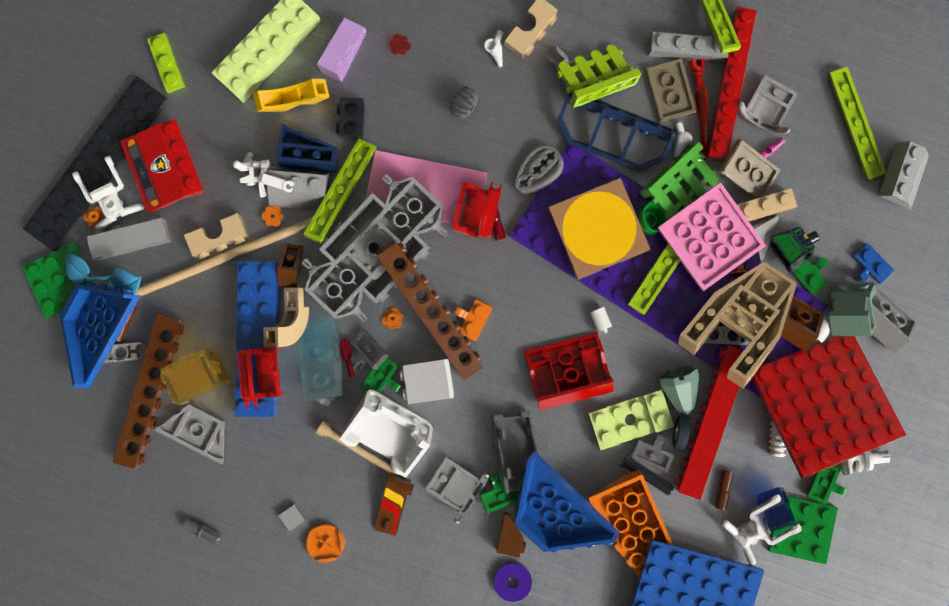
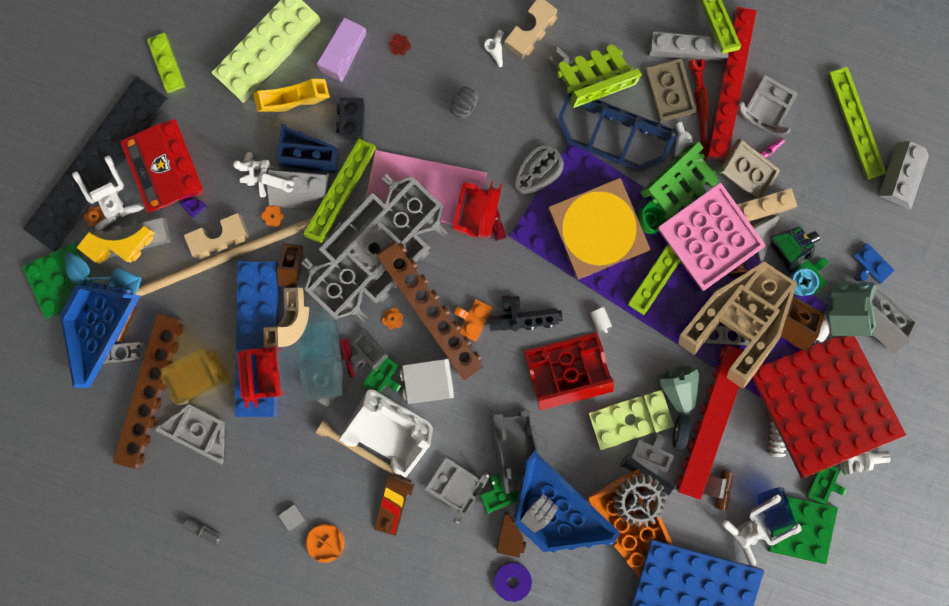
(127, 248): none -> yellow arch
(193, 206): none -> dark purple tile
(527, 320): none -> black piece
(539, 513): none -> light grey hand
(646, 496): none -> light grey gear
(715, 486): none -> light grey tile
(811, 278): none -> medium azure wheel

